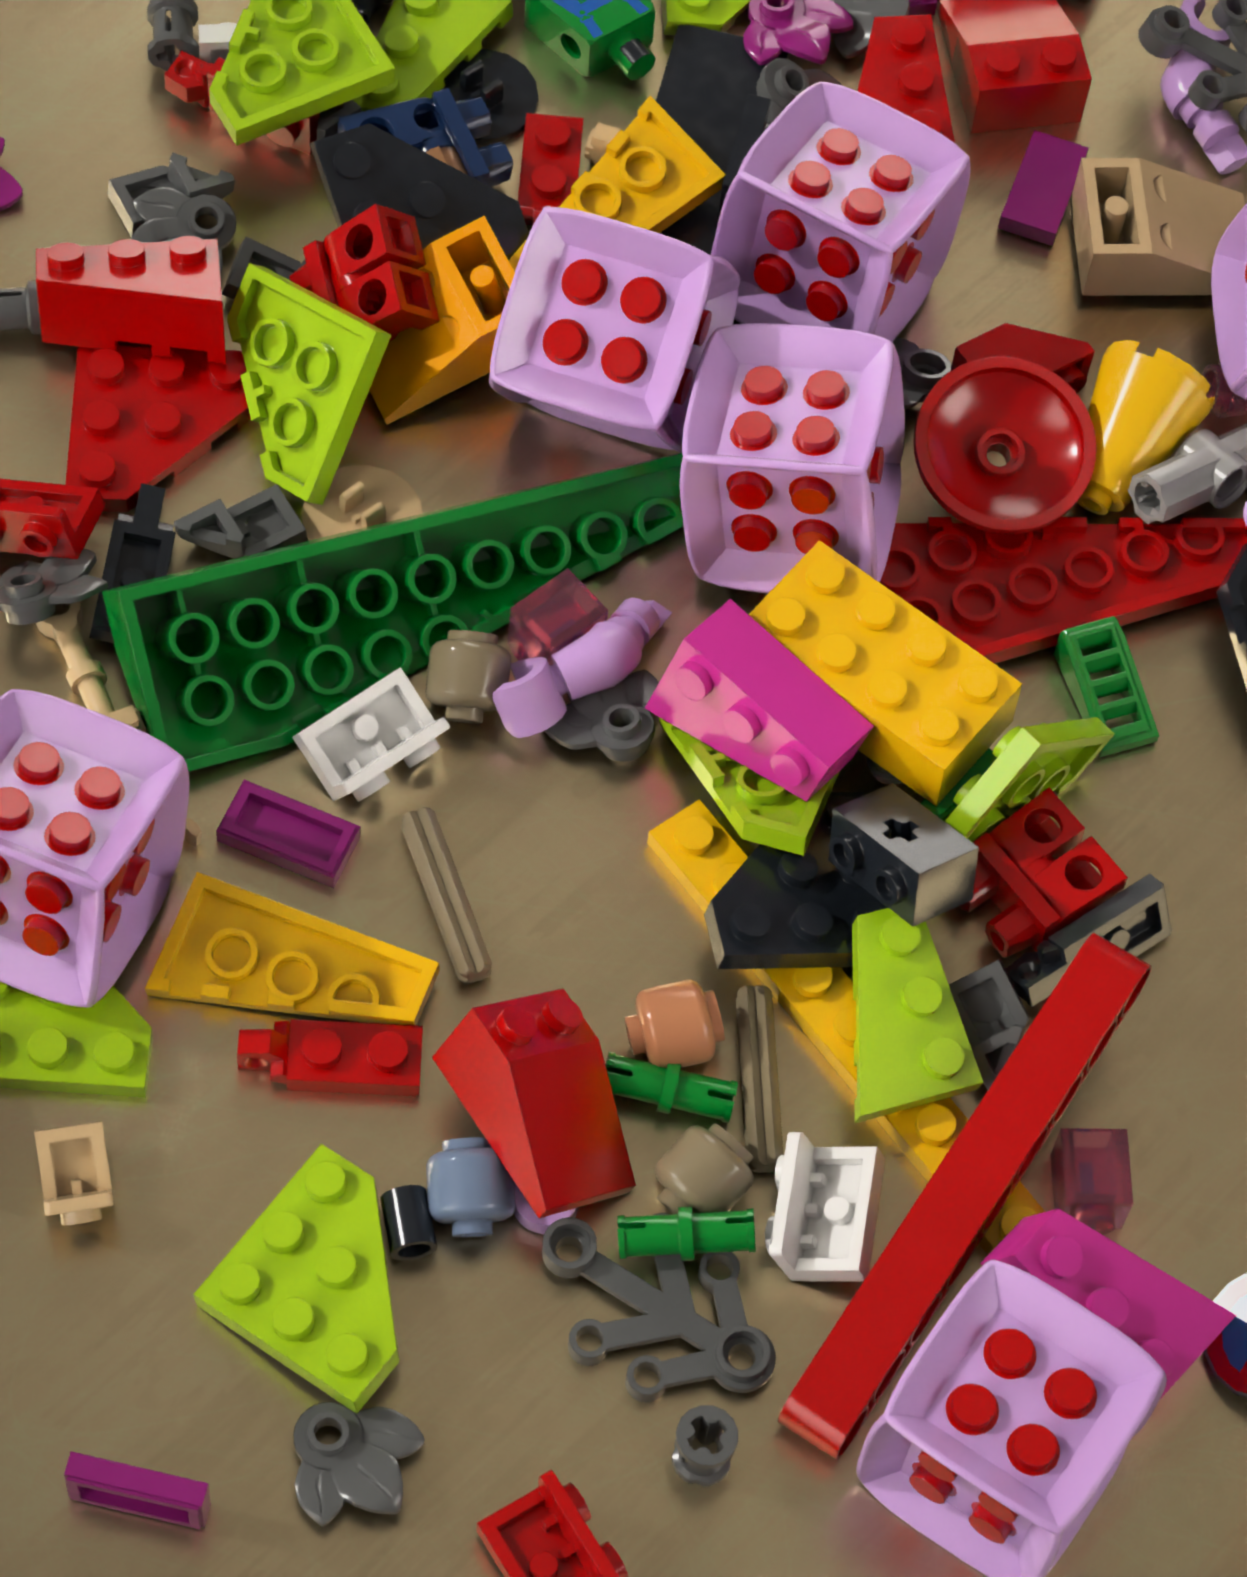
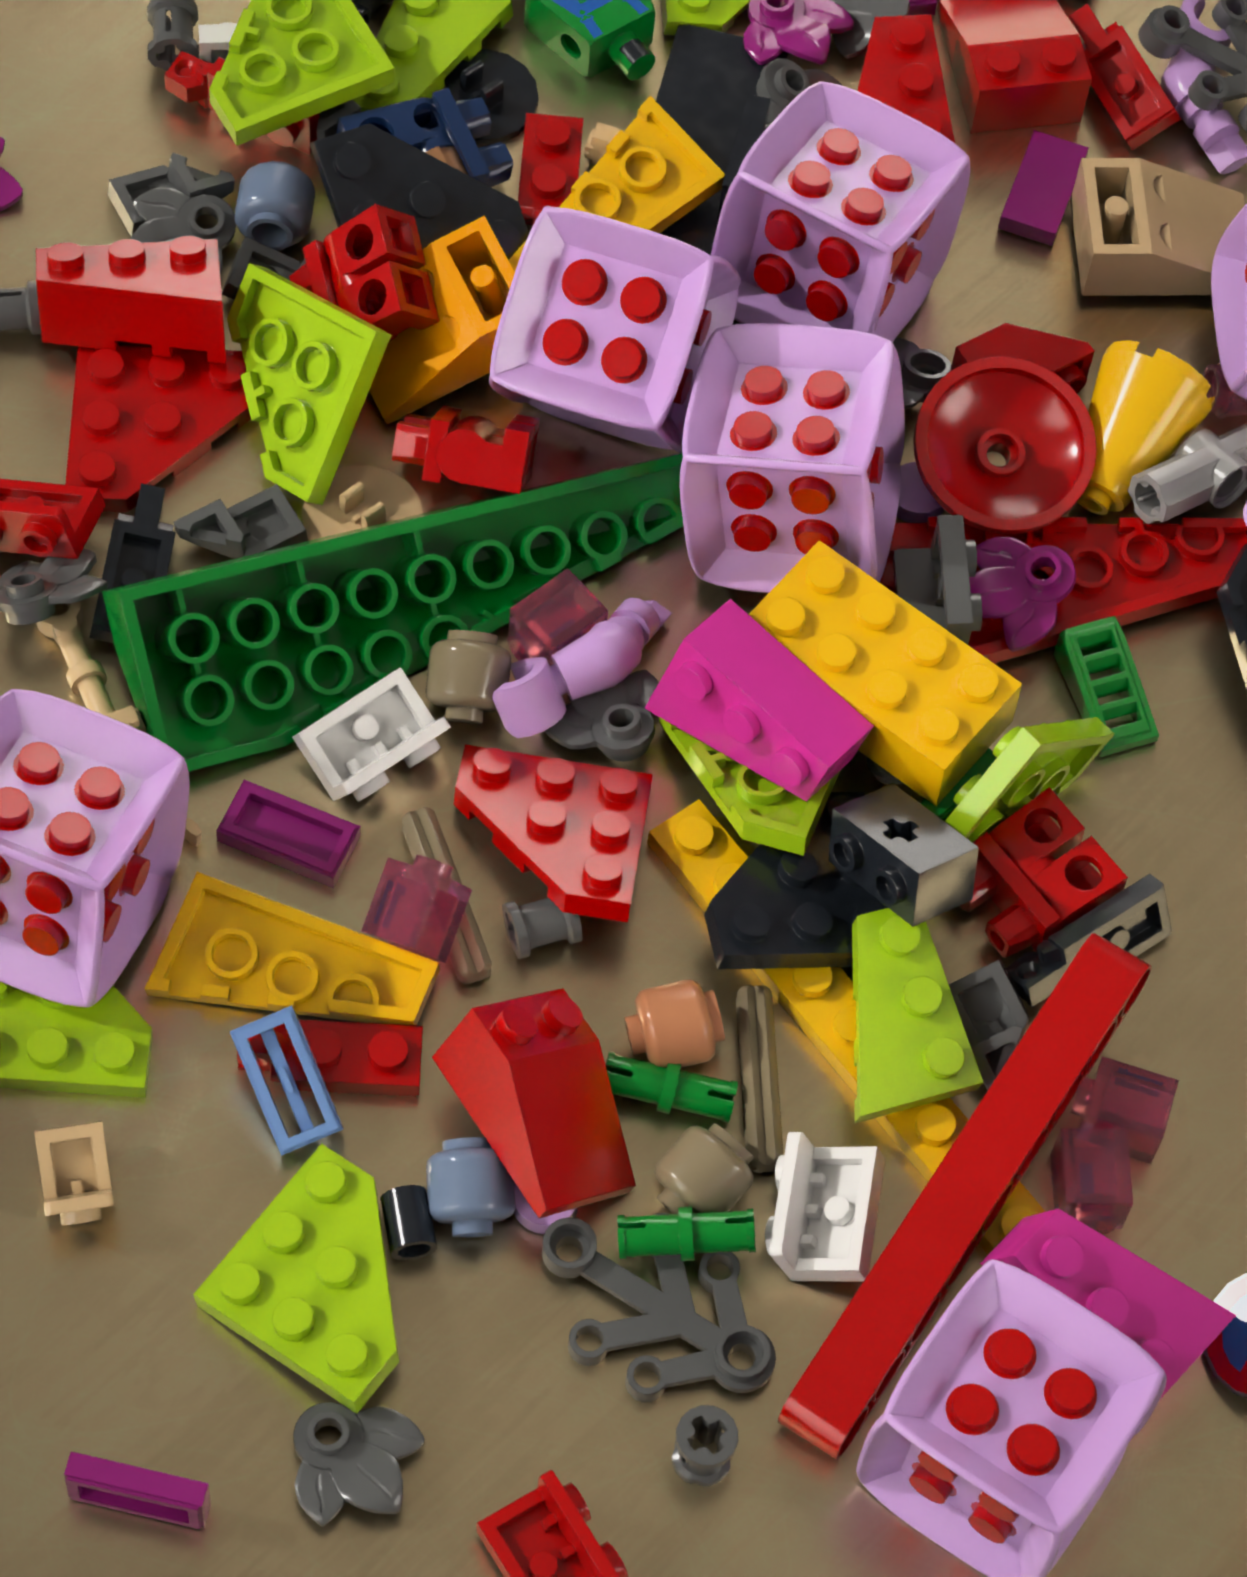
(264, 1027): none -> medium blue tile
(275, 204): none -> sand blue head
(417, 907): none -> clear pink brick
(469, 449): none -> red hips
(539, 925): none -> dark grey bush
(563, 822): none -> plate
(915, 500): none -> lavender tile
(938, 578): none -> dark grey bracket
(1013, 592): none -> magenta plate
(1123, 80): none -> red hinge
(1130, 1100): none -> clear pink brick

